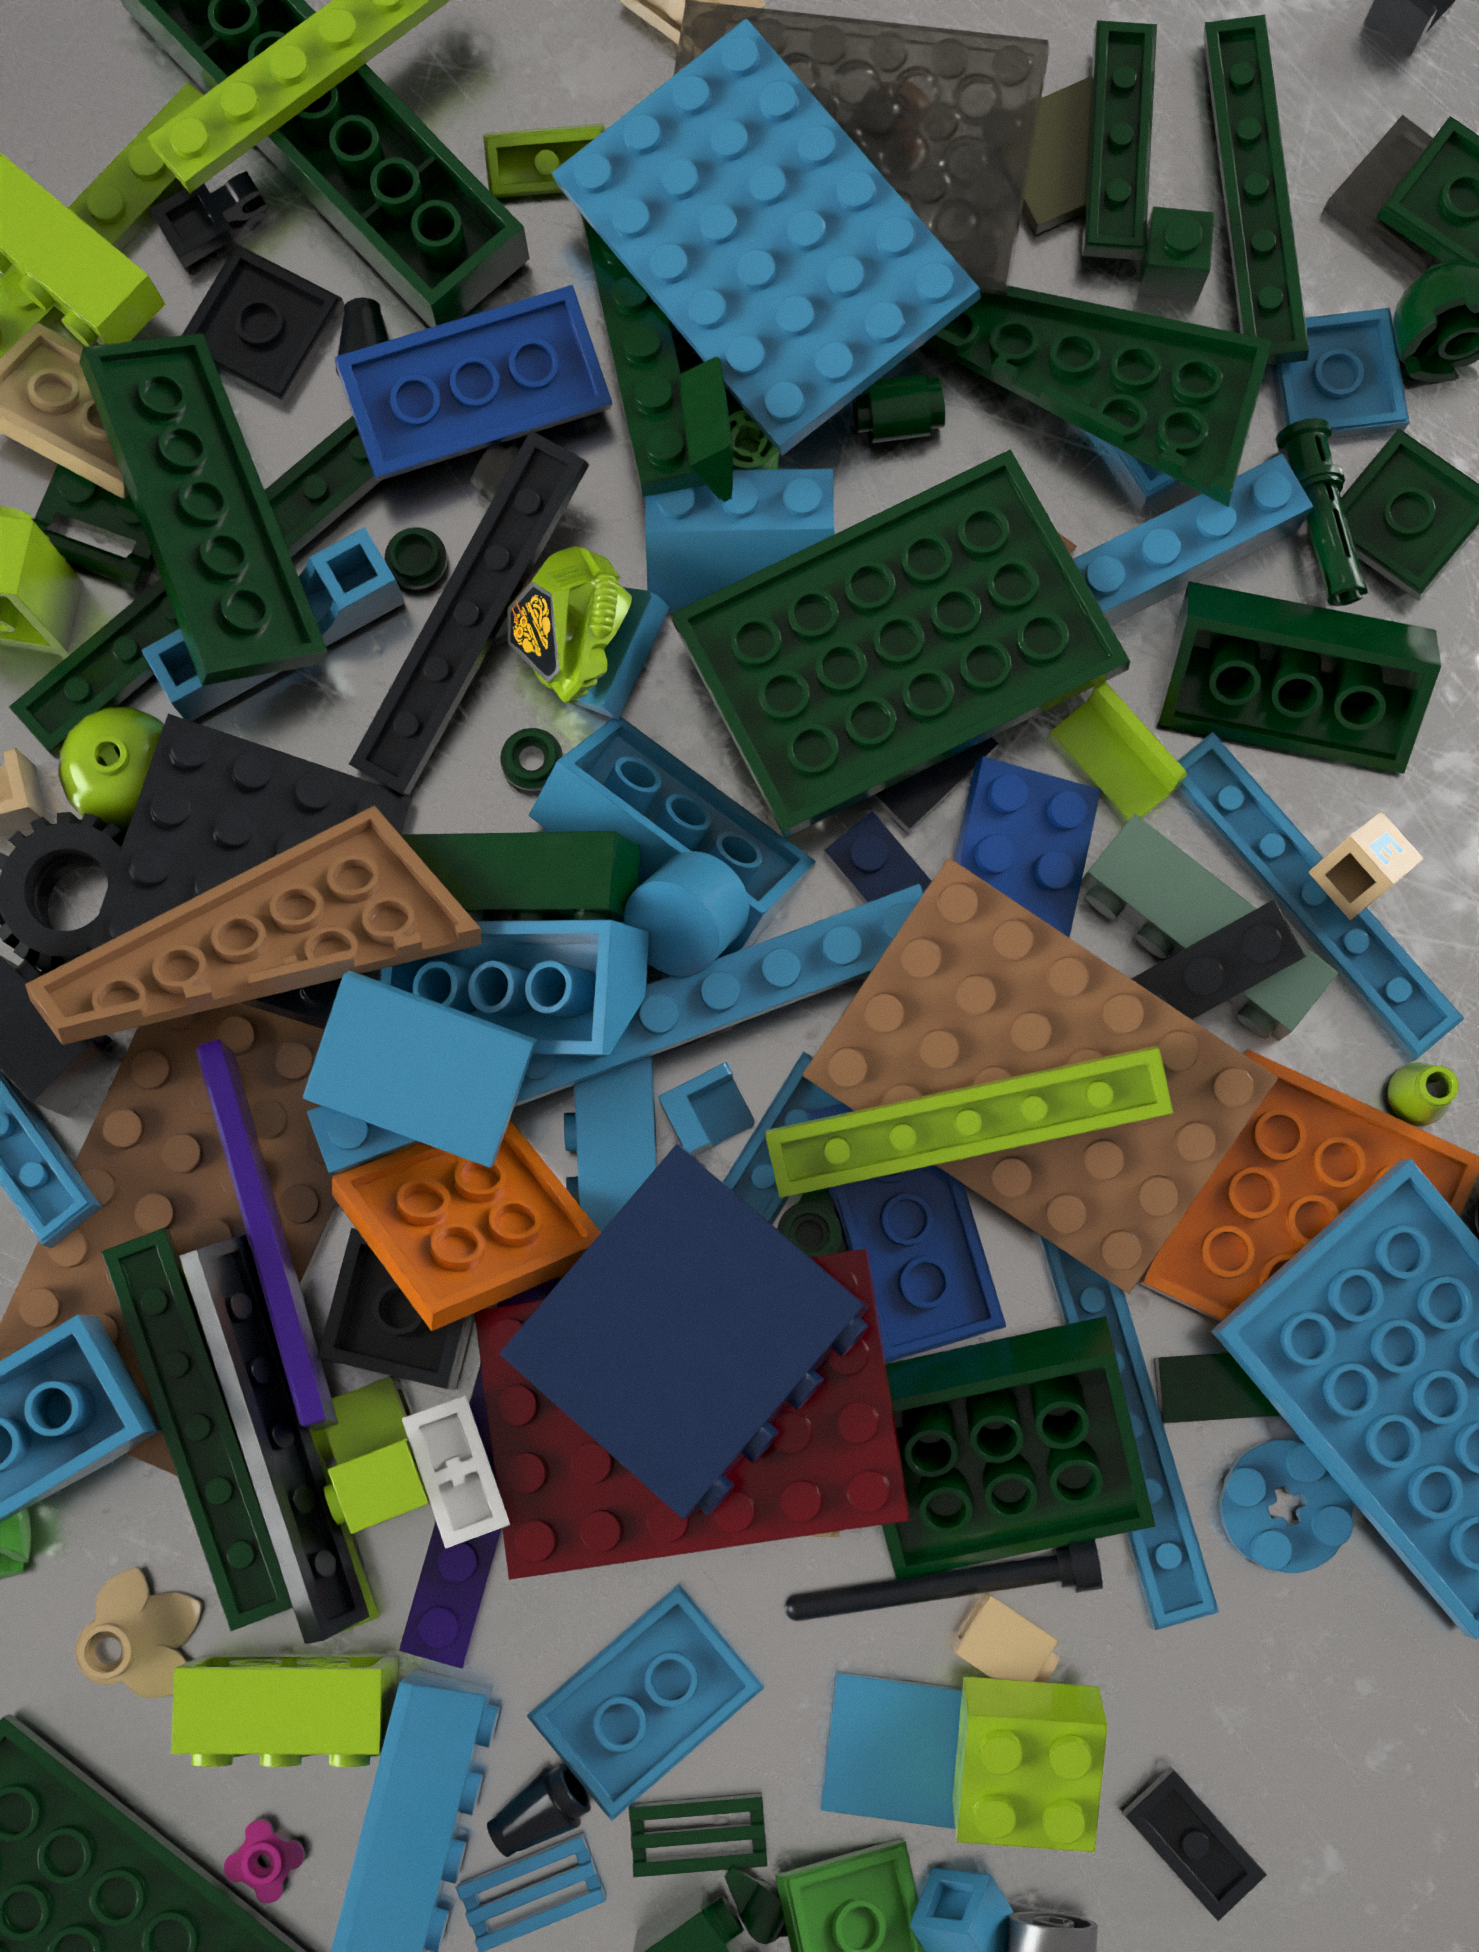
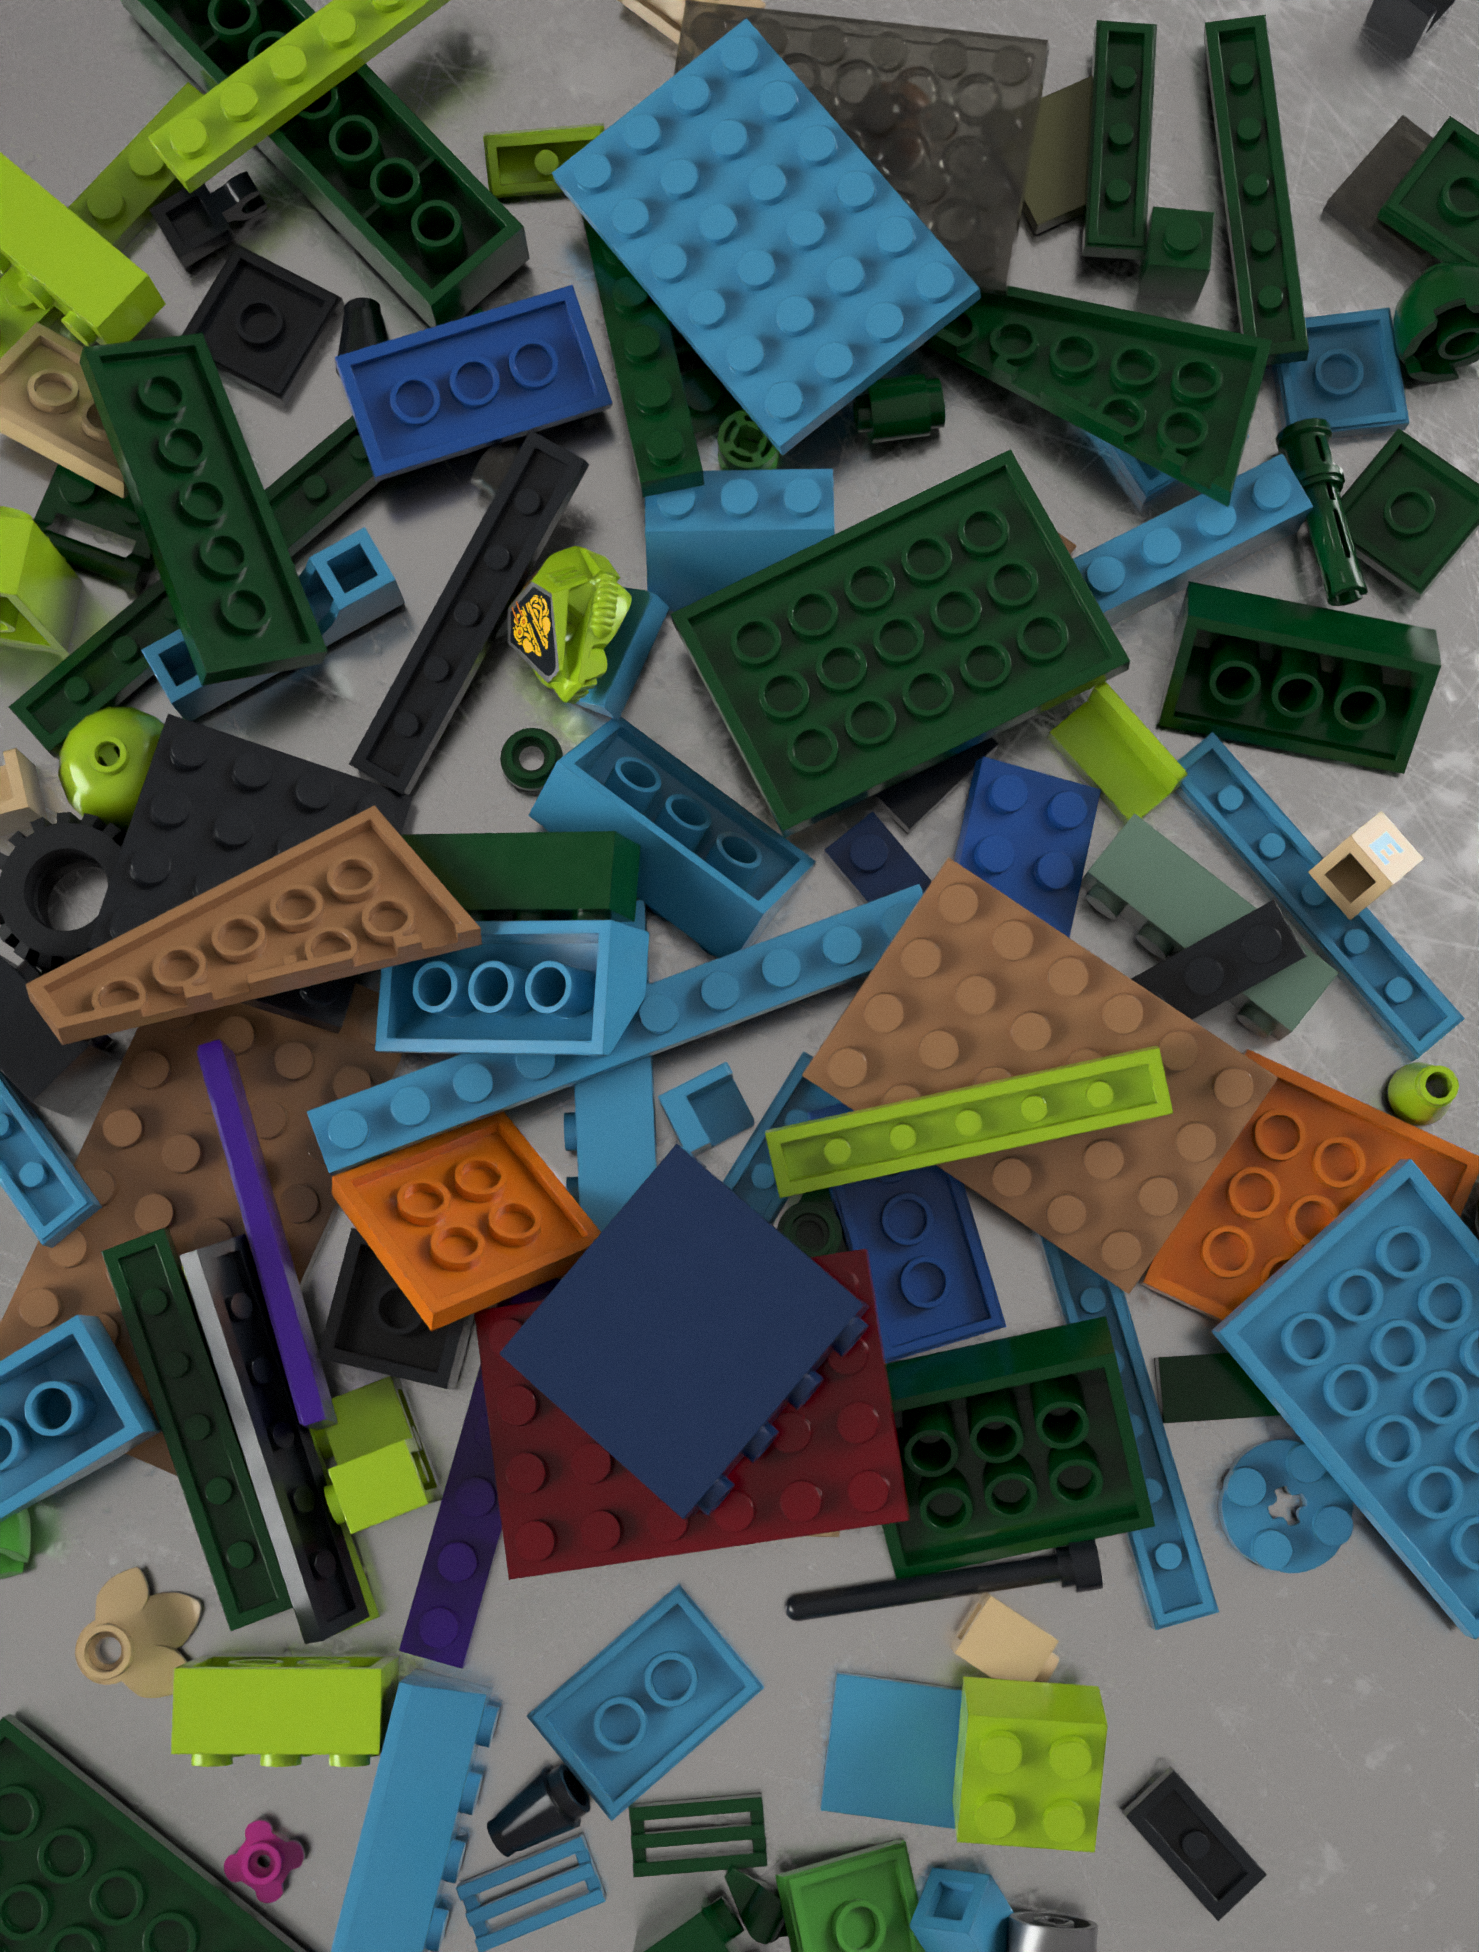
(416, 558): dark green plate -> none
(419, 1068): dark azure tile -> none
(455, 1471): white hinge -> none
(691, 912): dark azure piece -> none
(708, 426): dark green slope -> none

